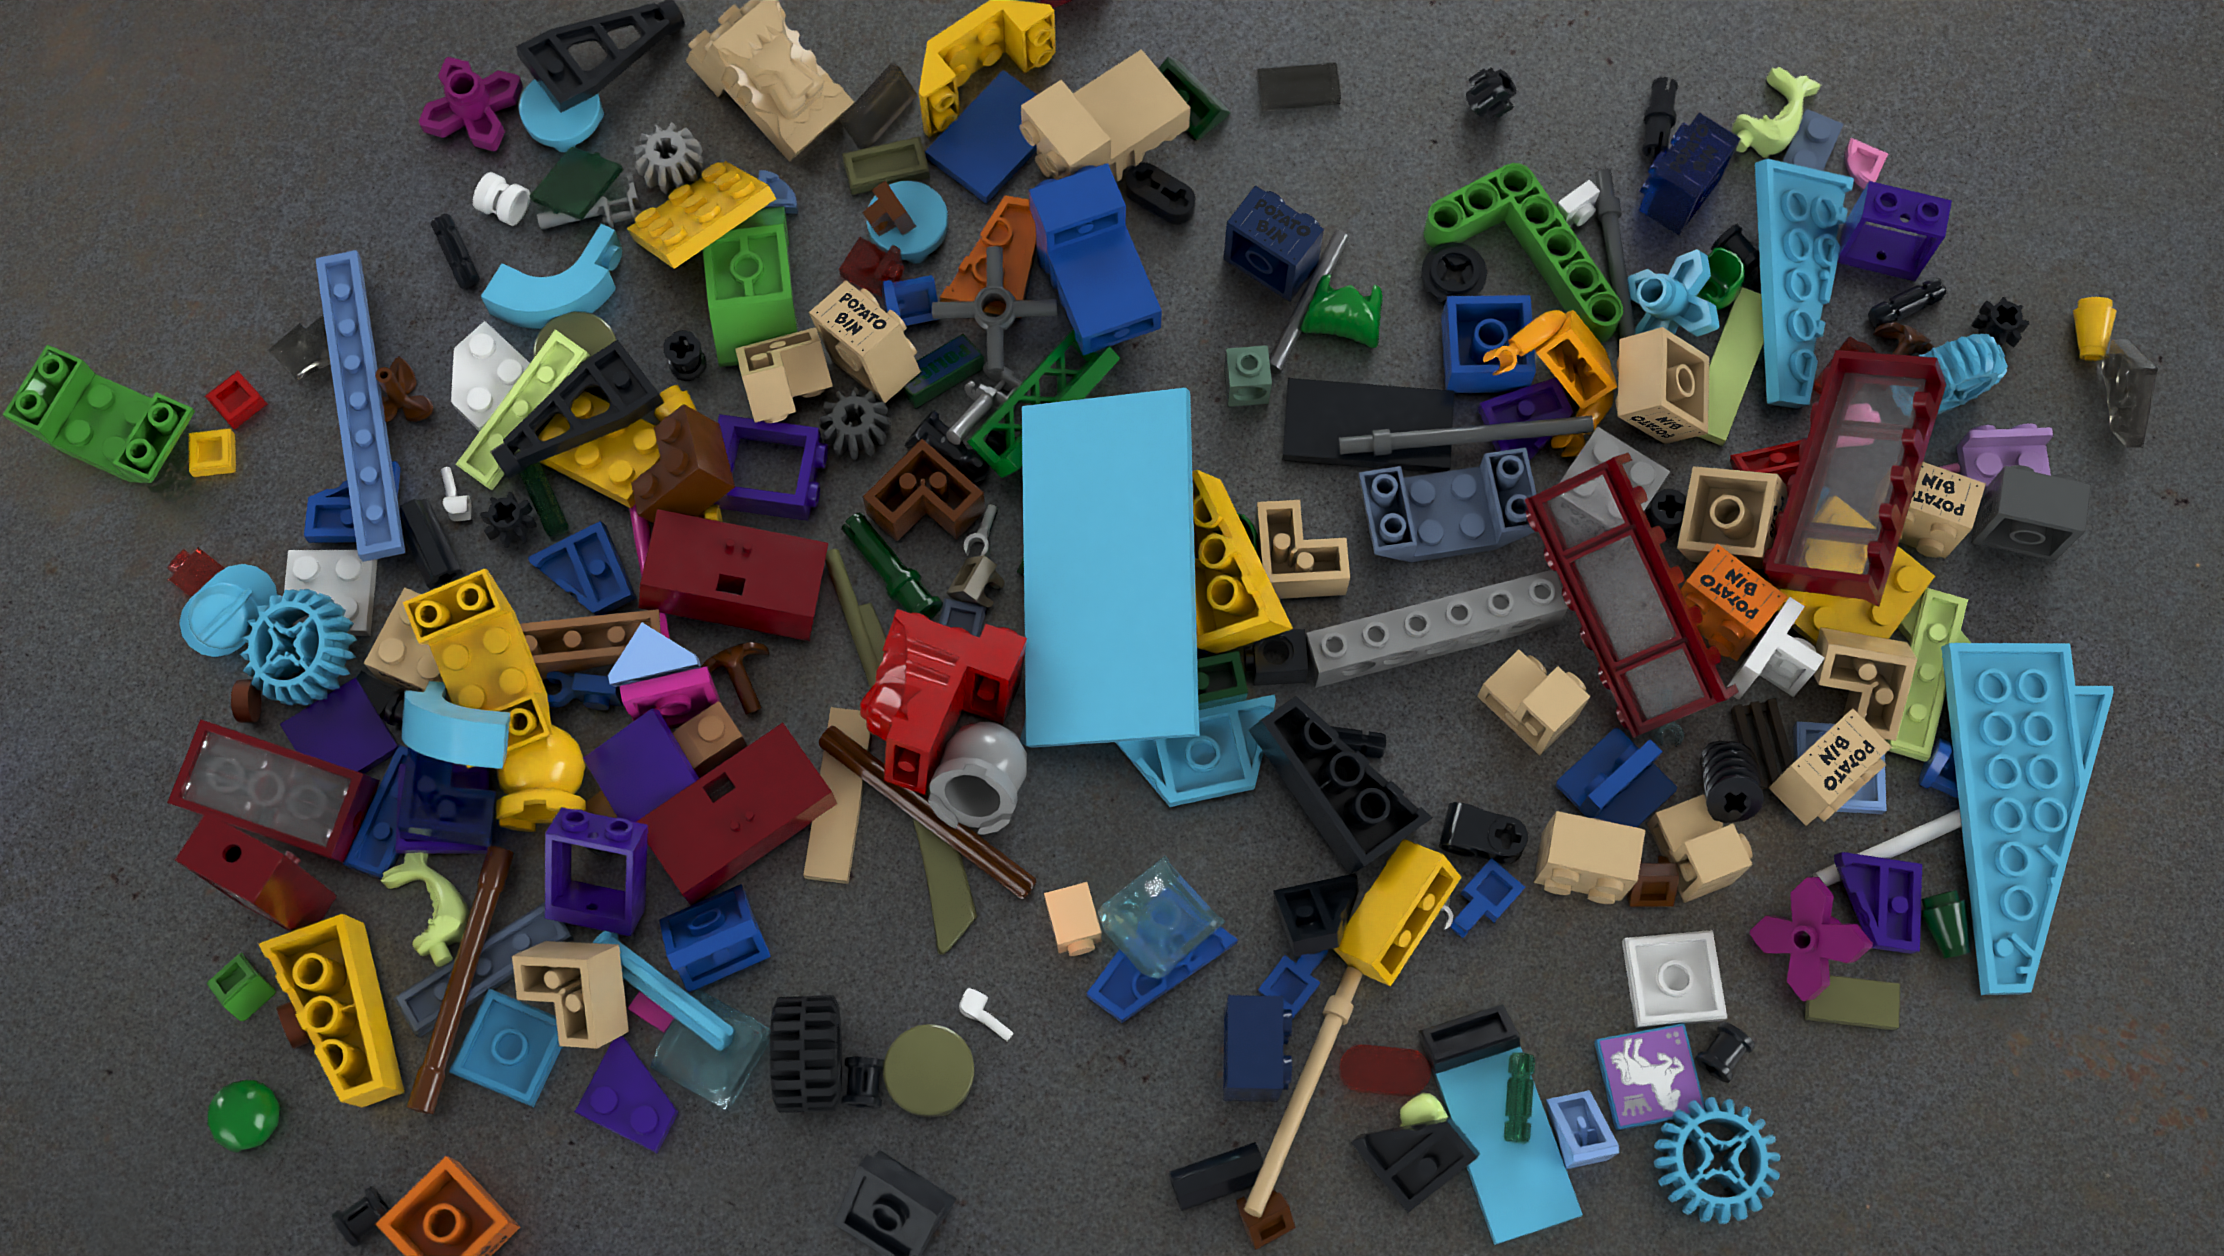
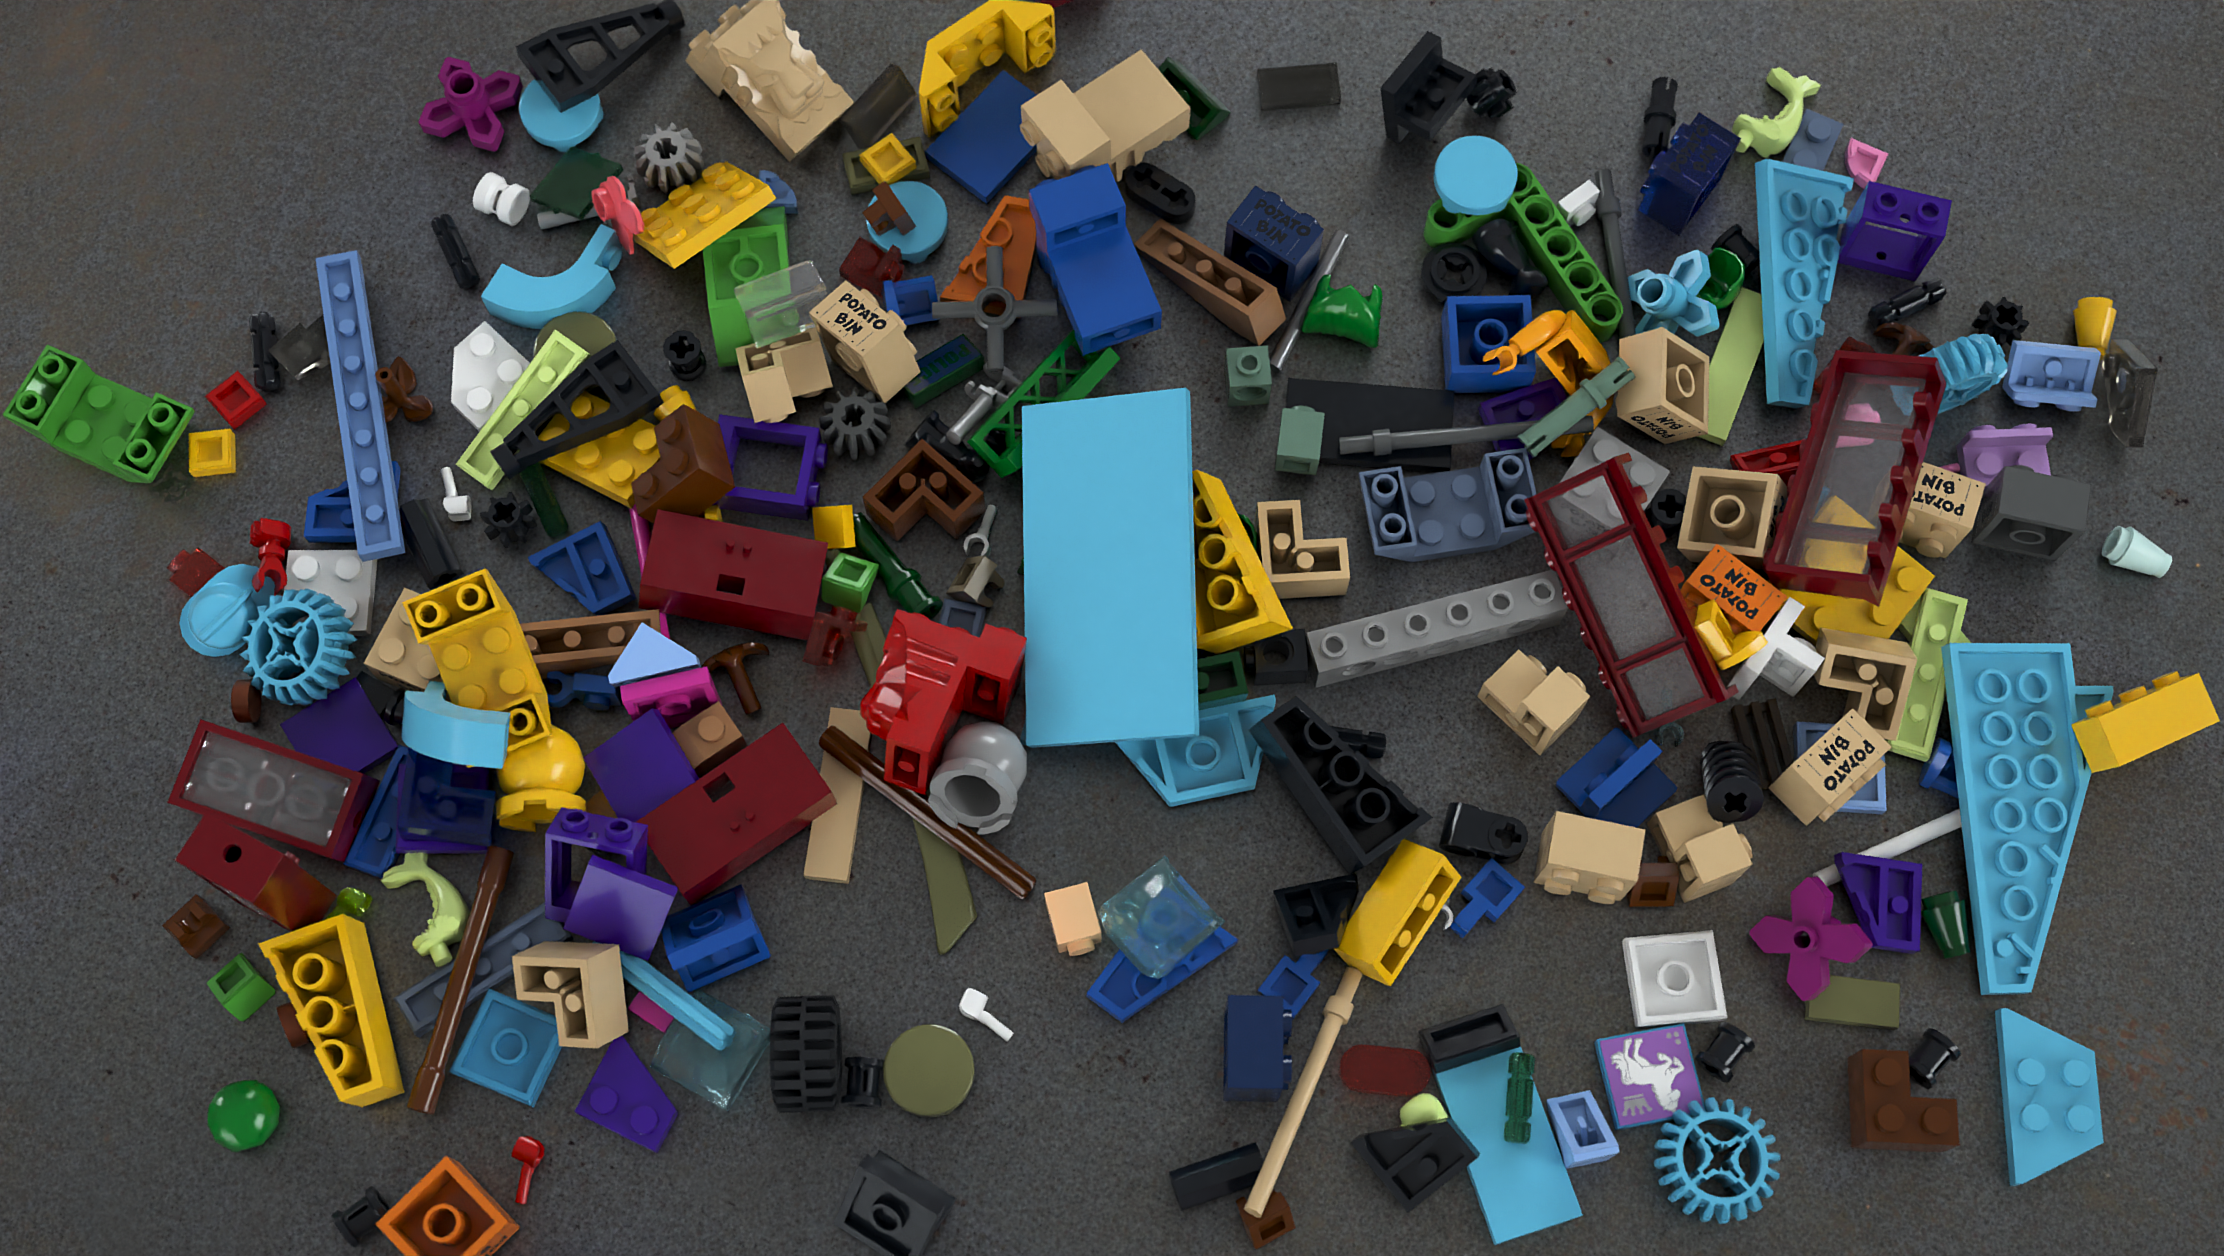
(196, 926): none -> reddish brown tile
(261, 341): none -> black axle
(272, 539): none -> red piece
(351, 900): none -> clear neon green hand
(530, 1153): none -> red hand
(612, 204): none -> coral plate
(620, 907): none -> dark purple tile
(781, 302): none -> clear panel
(825, 638): none -> clear red bracket
(834, 526): none -> yellow tile
(848, 582): none -> bright green slope
(888, 160): none -> yellow tile
(1214, 281): none -> medium nougat slope
(1299, 440): none -> sand green brick
(1424, 91): none -> black bracket
(1475, 176): none -> medium azure tile
(1504, 250): none -> black animal
(1589, 396): none -> sand green pin
(1720, 639): none -> yellow tile
(1886, 1114): none -> reddish brown brick
(1931, 1058): none -> black bush
(2046, 1096): none -> medium azure wing
(2051, 375): none -> light blue bracket
(2135, 552): none -> light aqua cone
(2144, 720): none -> yellow brick

